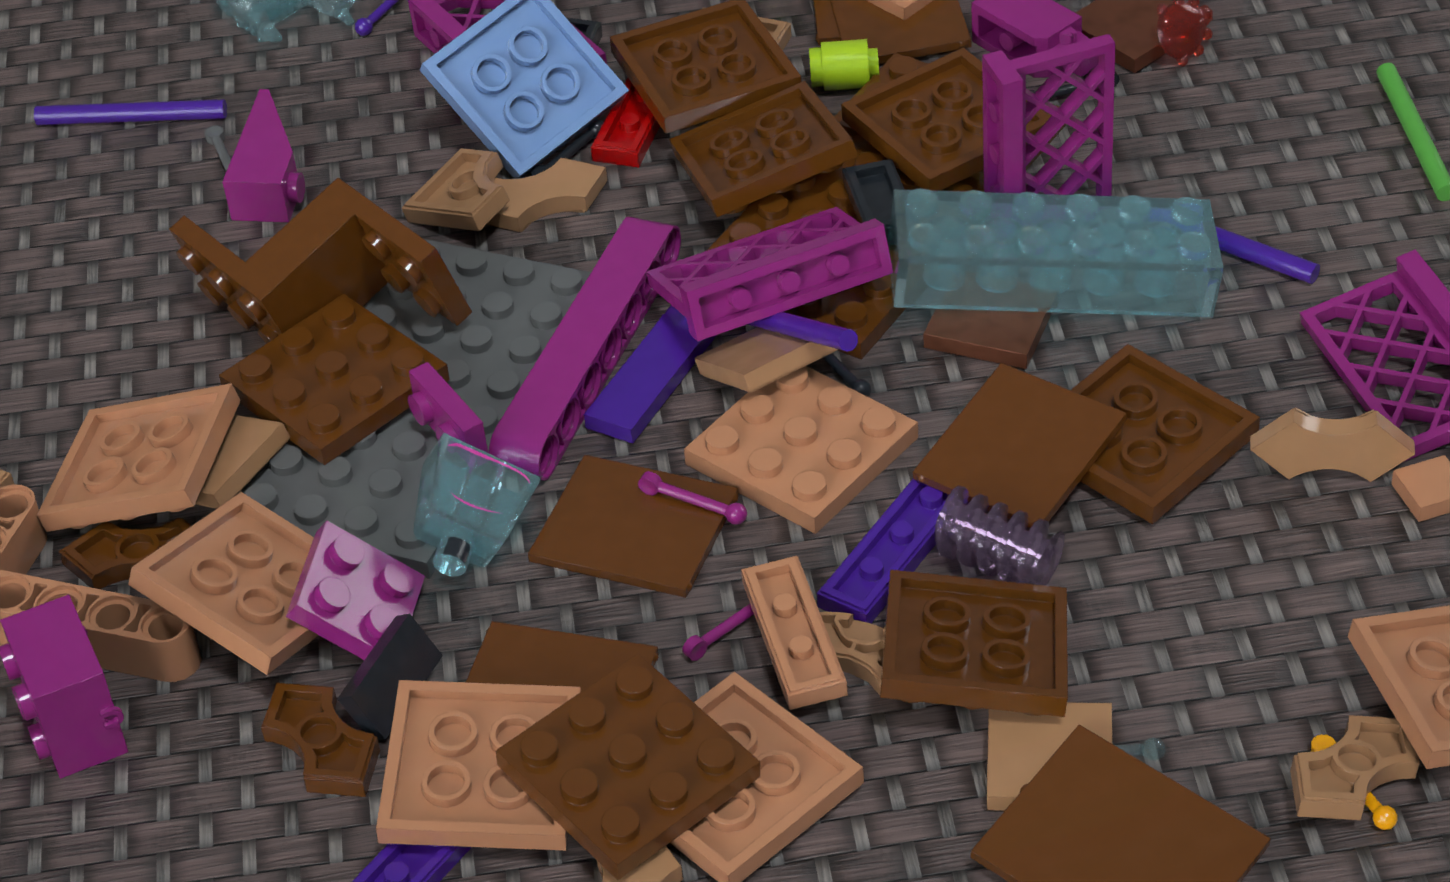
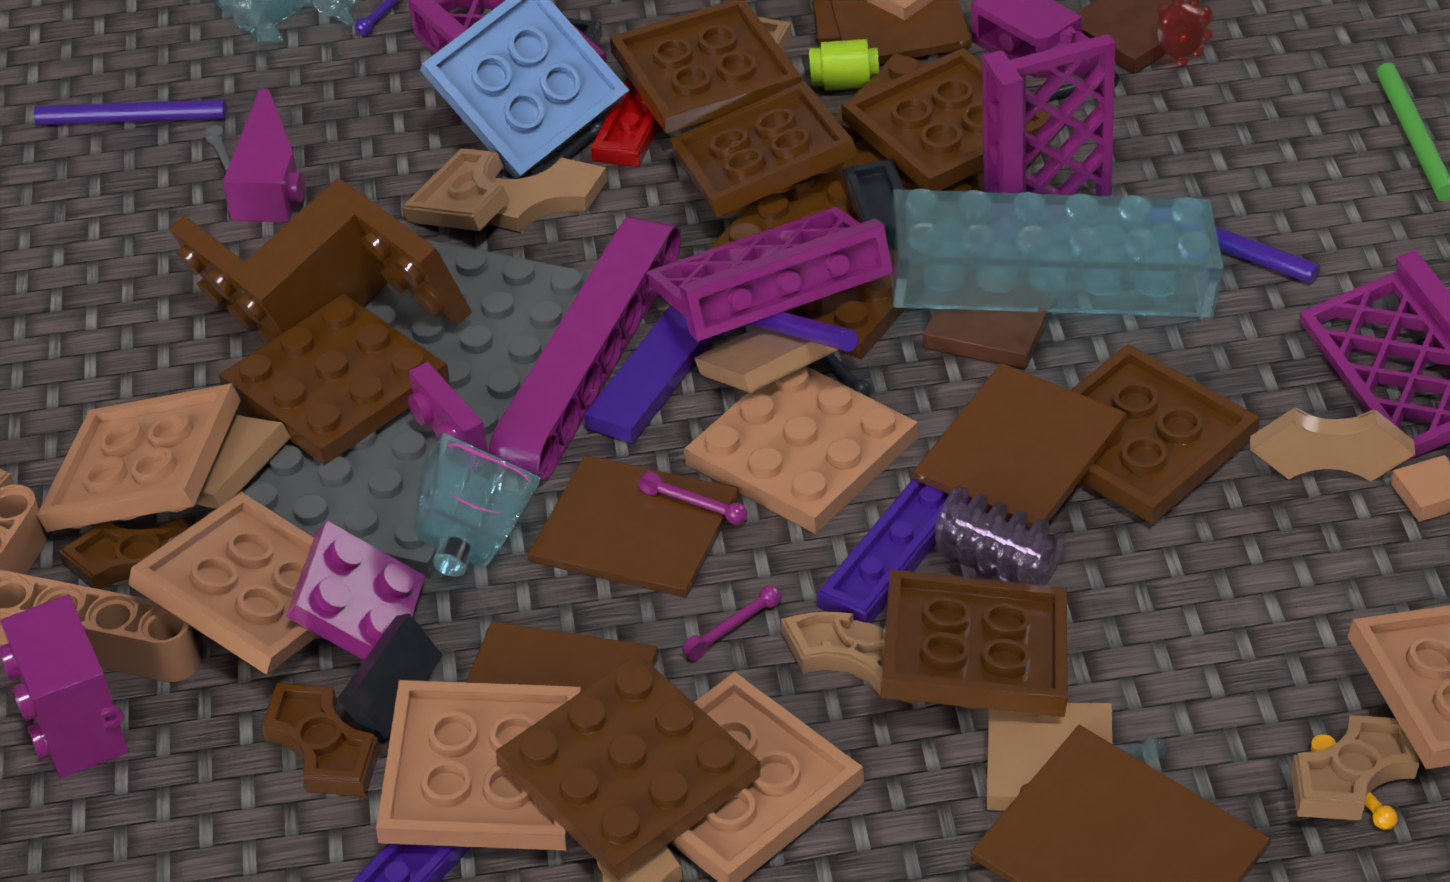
(794, 633): nougat tile -> none

